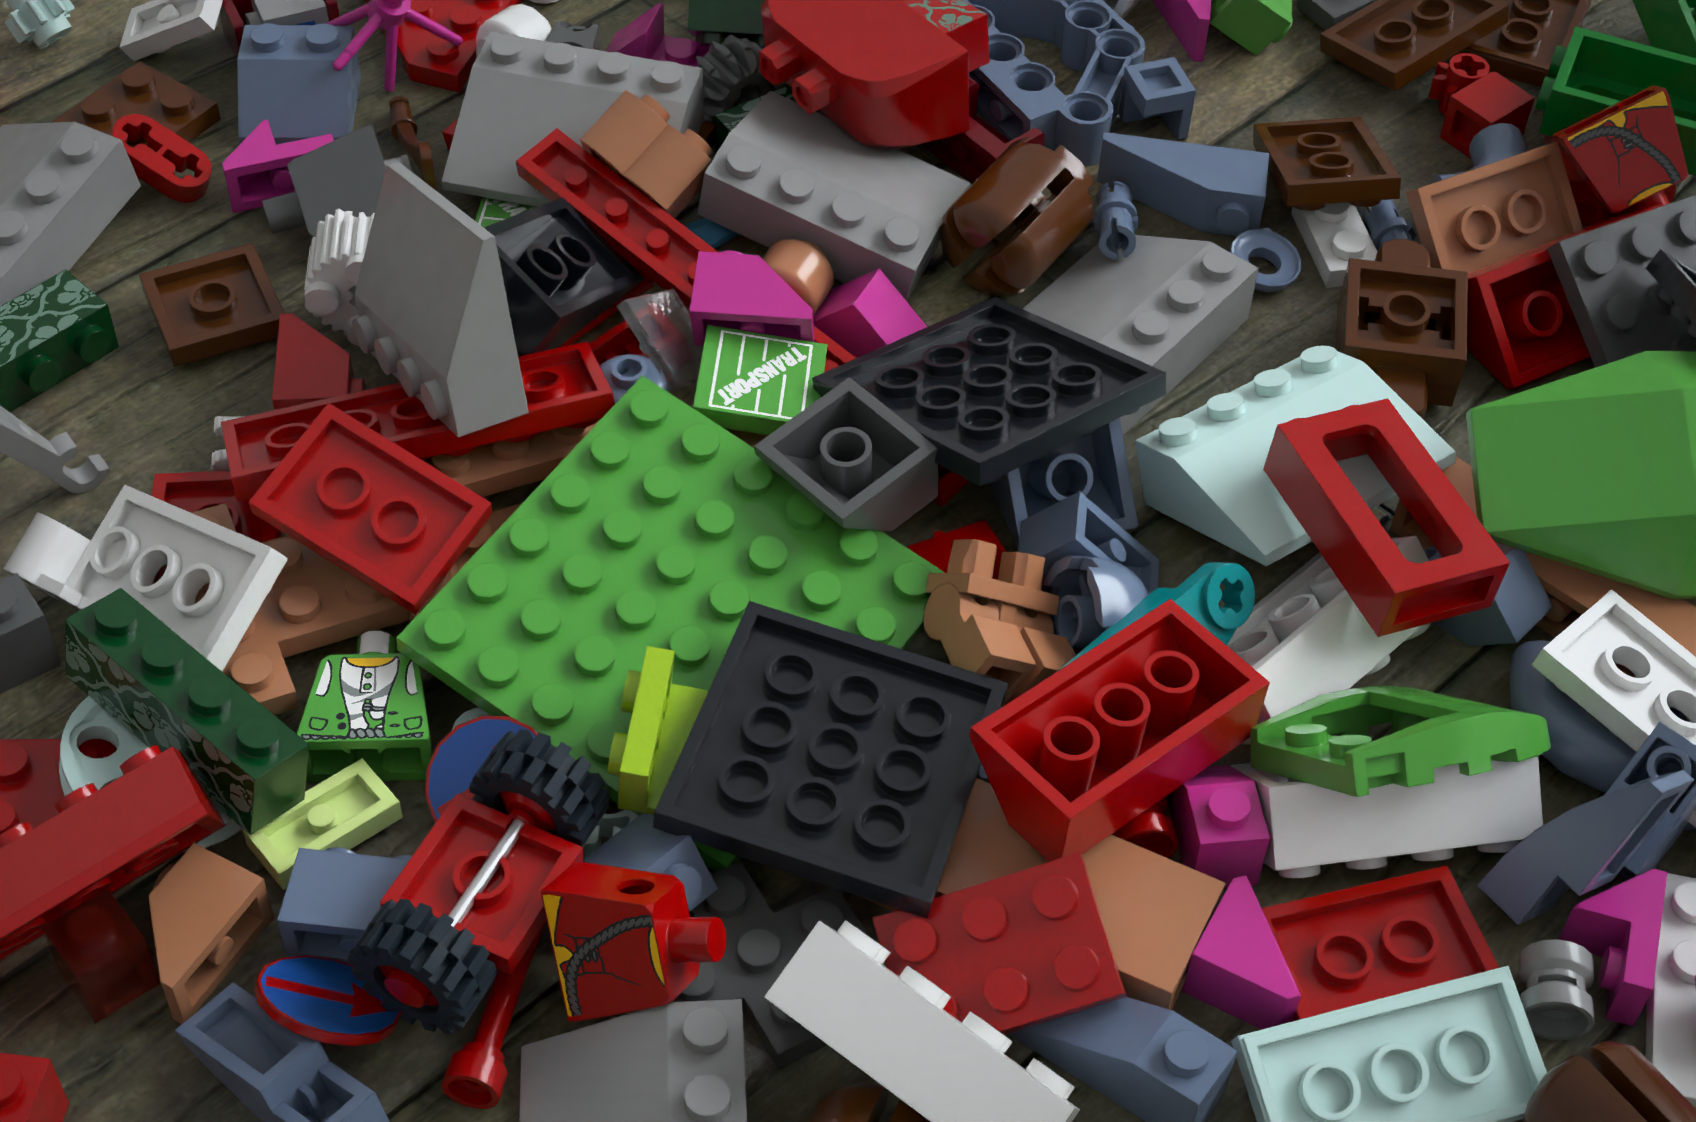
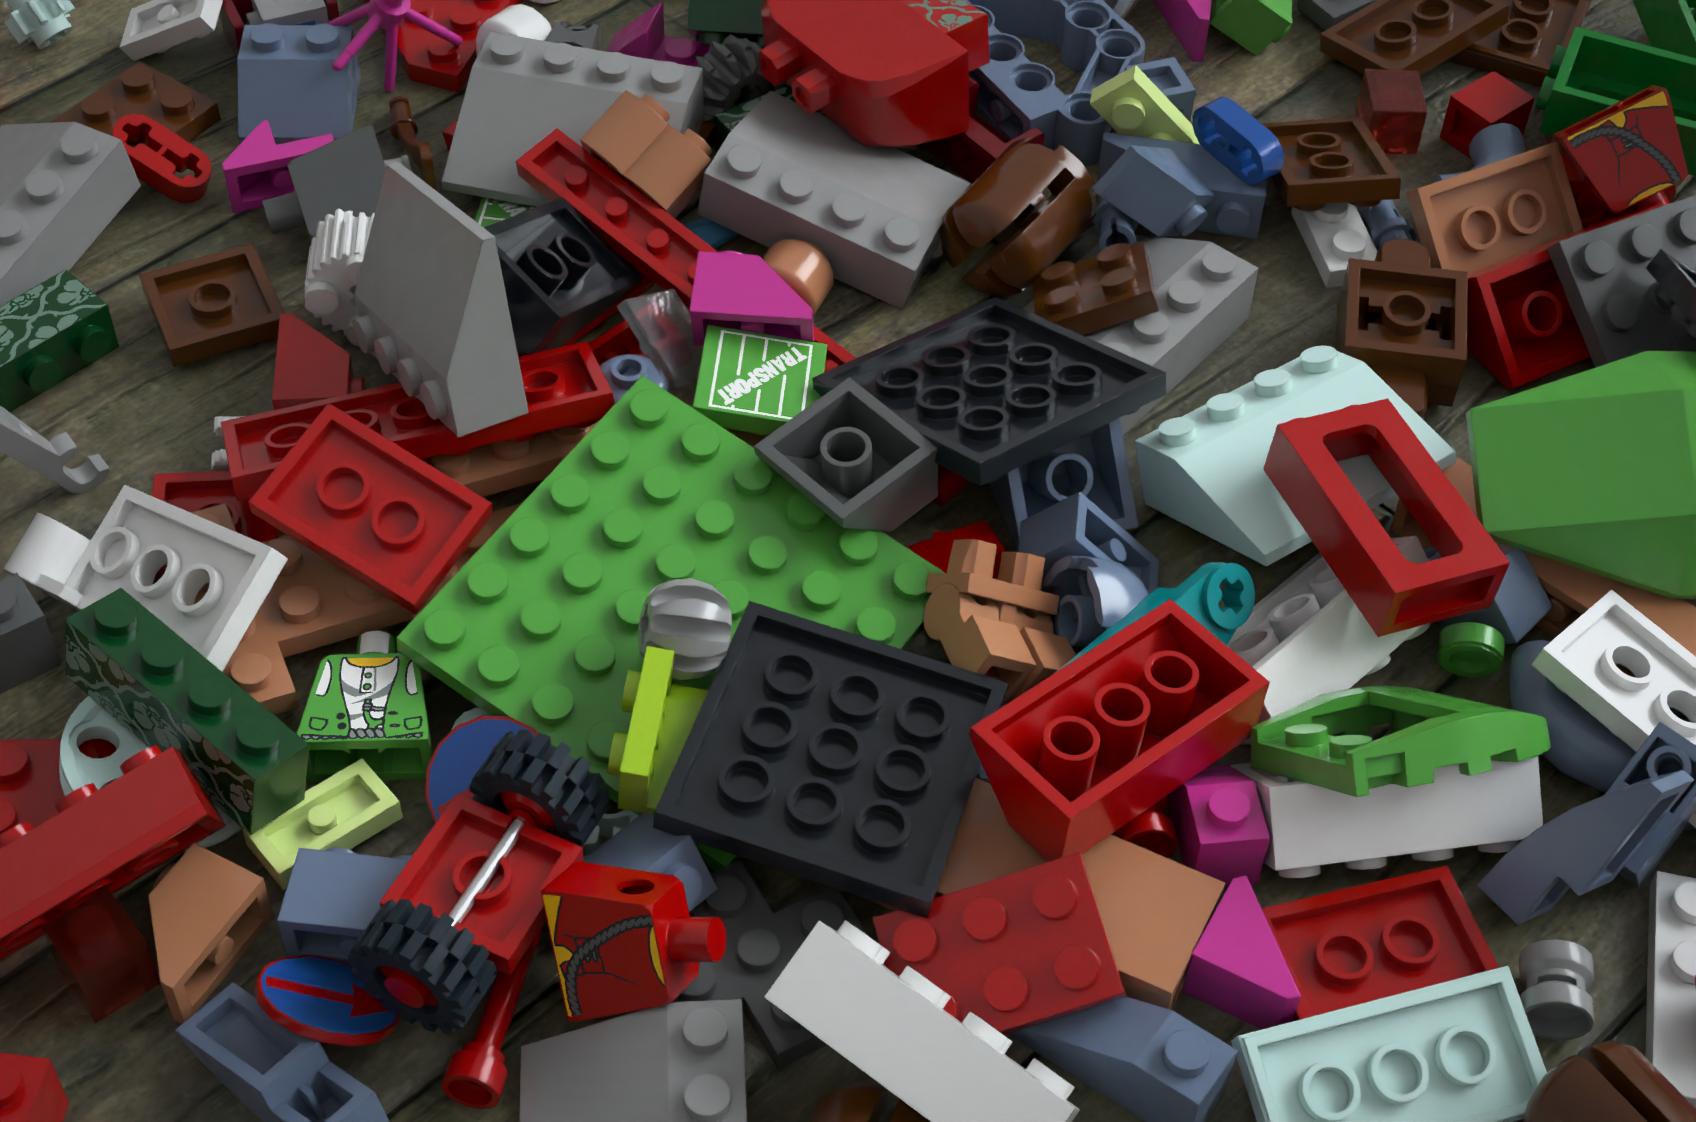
(689, 620): none -> light grey piece
(866, 314): dark pink slope -> none
(1098, 290): none -> reddish brown plate
(1140, 109): none -> yellowish green plate
(1156, 190): none -> sand blue slope
(1238, 140): none -> blue beam
(1273, 248): sand blue piece -> none
(1393, 109): none -> clear red brick
(1456, 75): red gear -> none
(1471, 649): none -> bright green tile
(1625, 931): dark pink slope -> none

